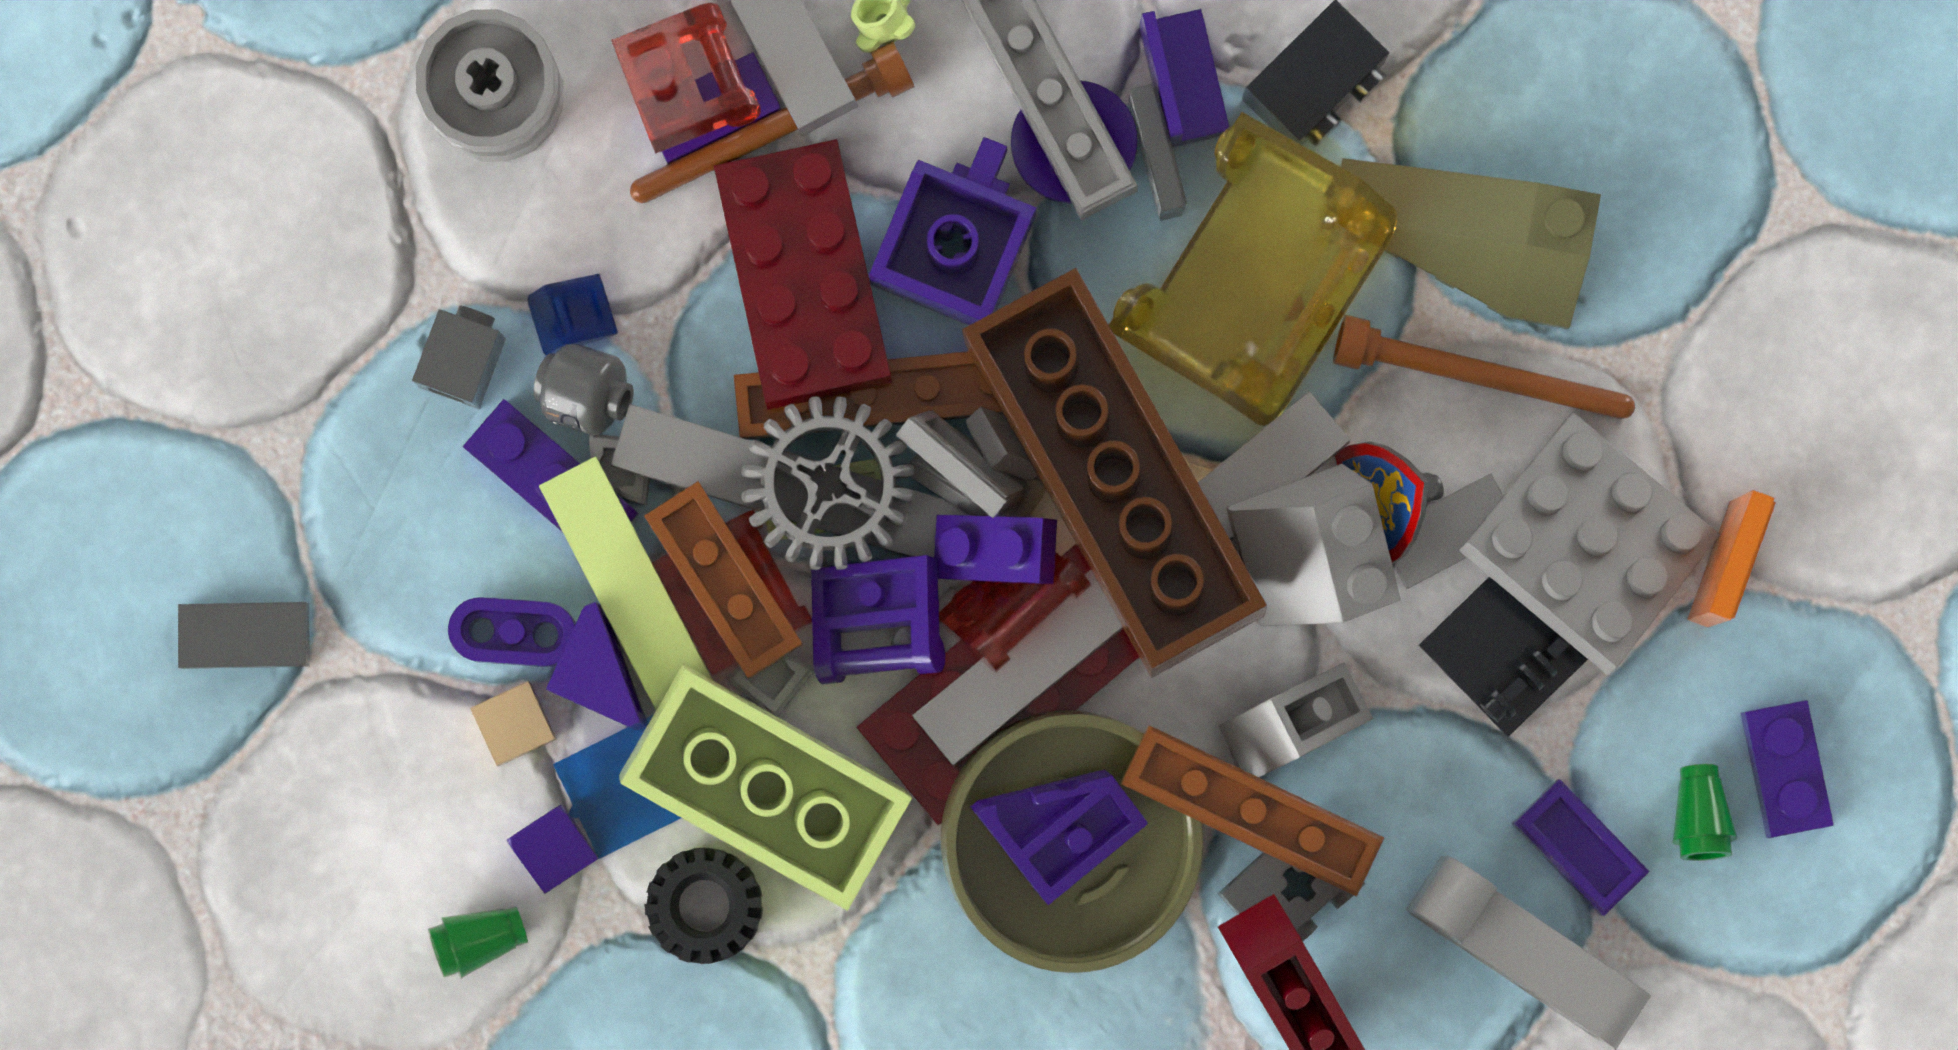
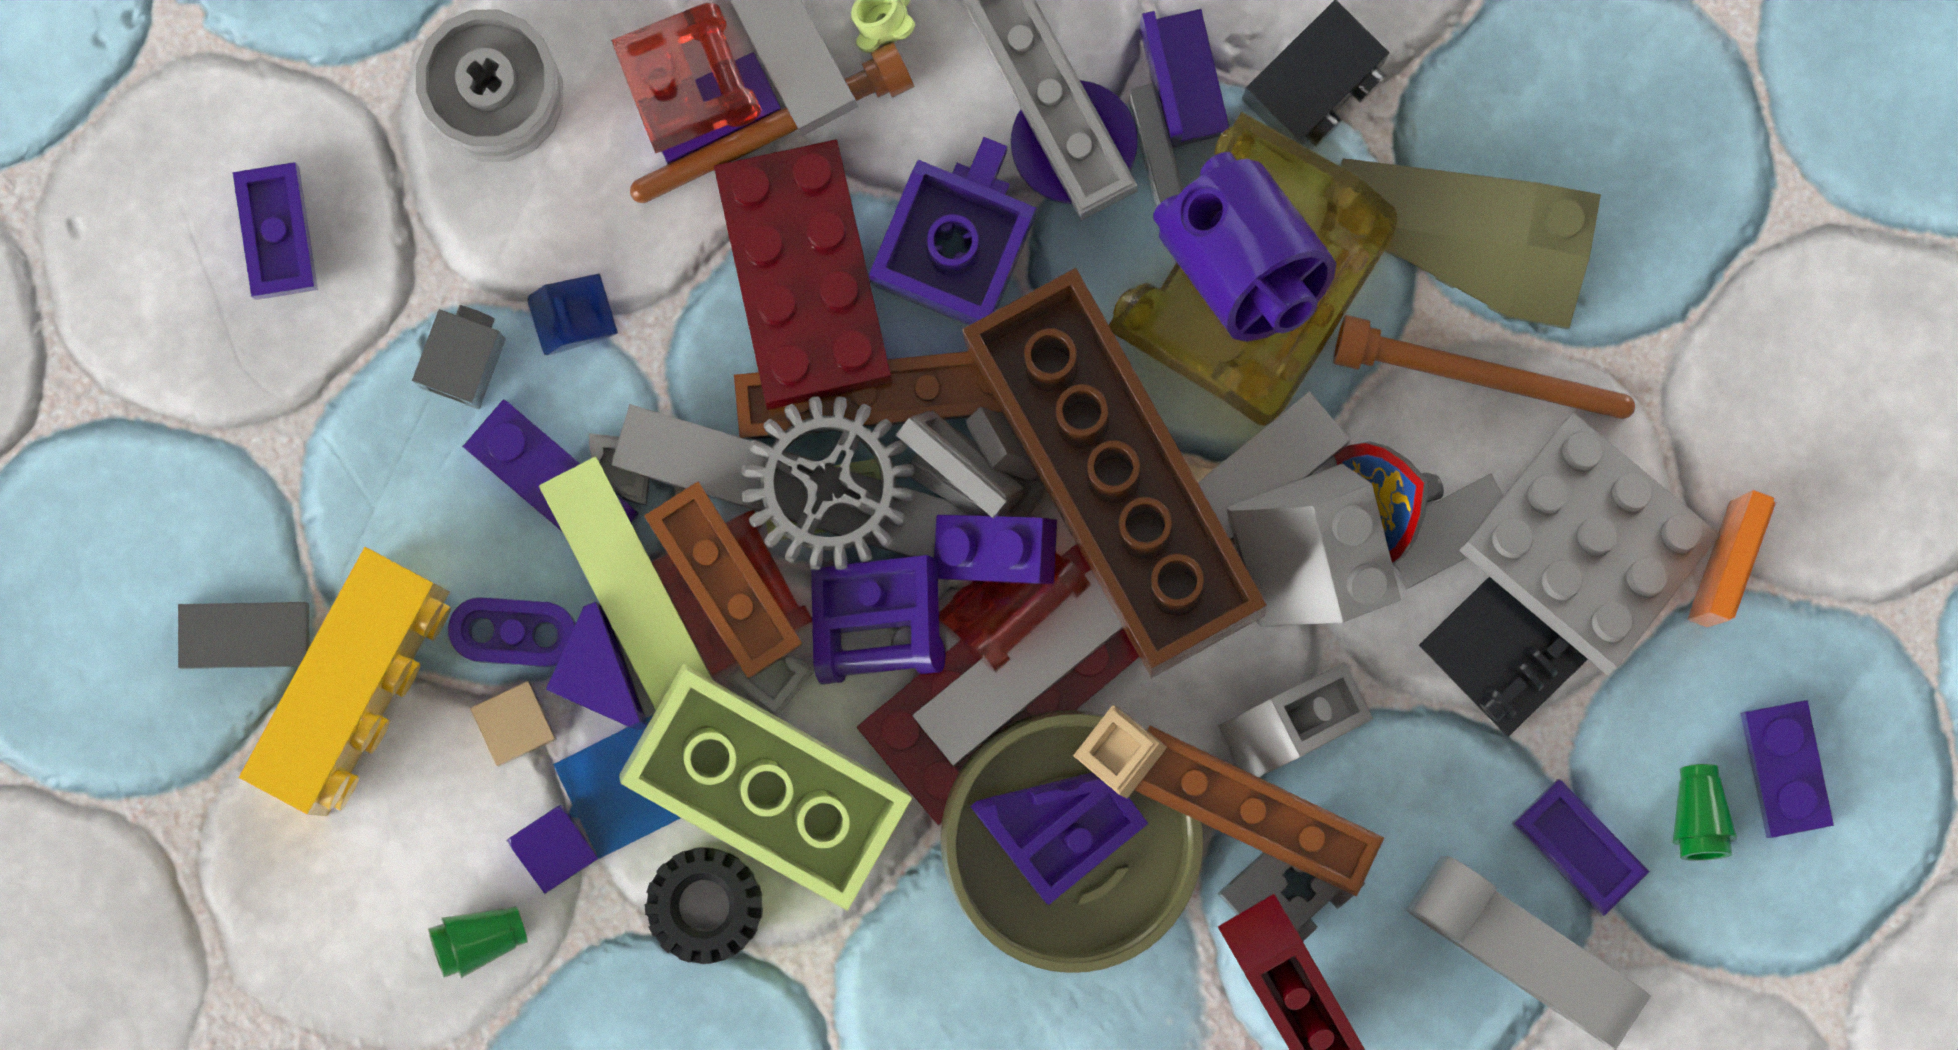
(275, 231): none -> dark purple plate
(346, 685): none -> yellow brick
(583, 389): dark grey head -> none
(1120, 751): none -> tan tile
(1246, 248): none -> dark purple cylinder

